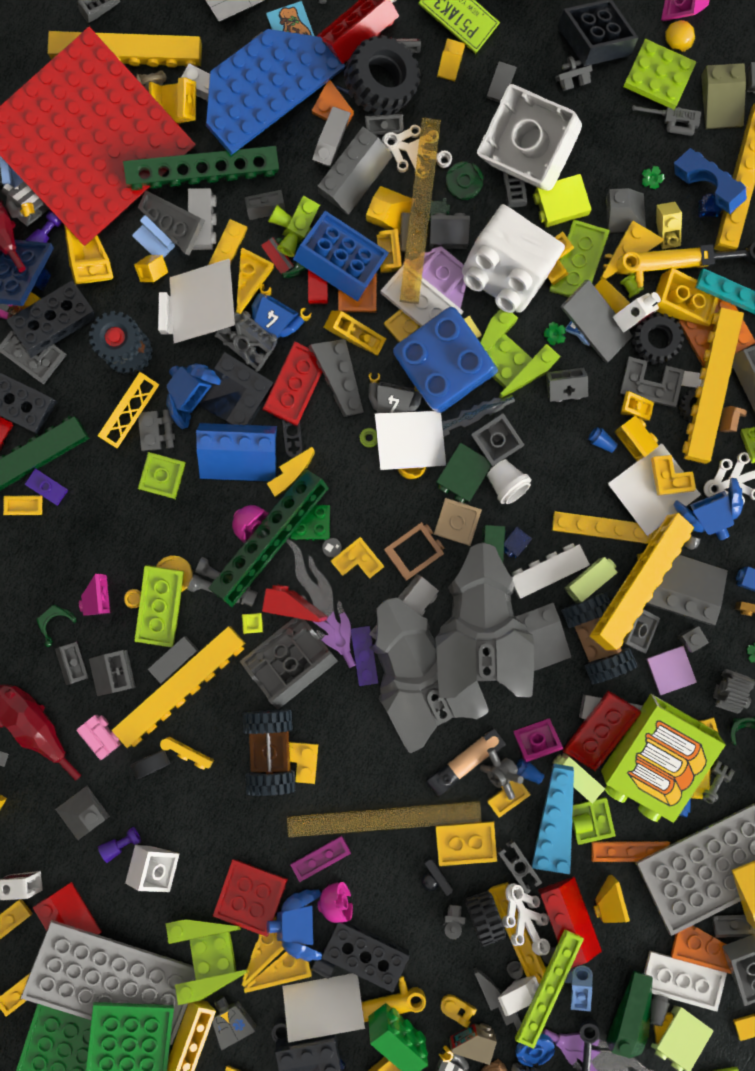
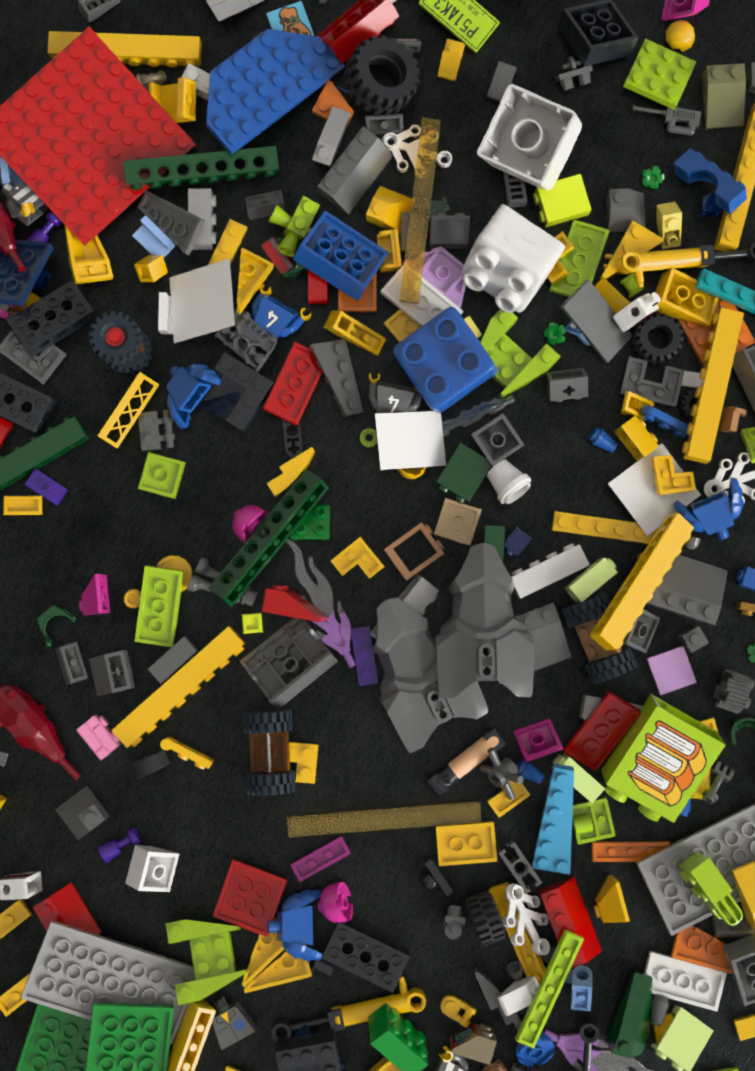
(236, 452): blue piece -> none
(323, 1007): white sticker -> none
(332, 547): dark grey tile -> none
(464, 180): dark green tile -> none
(665, 421): none -> blue plate
(711, 888): none -> lime brick

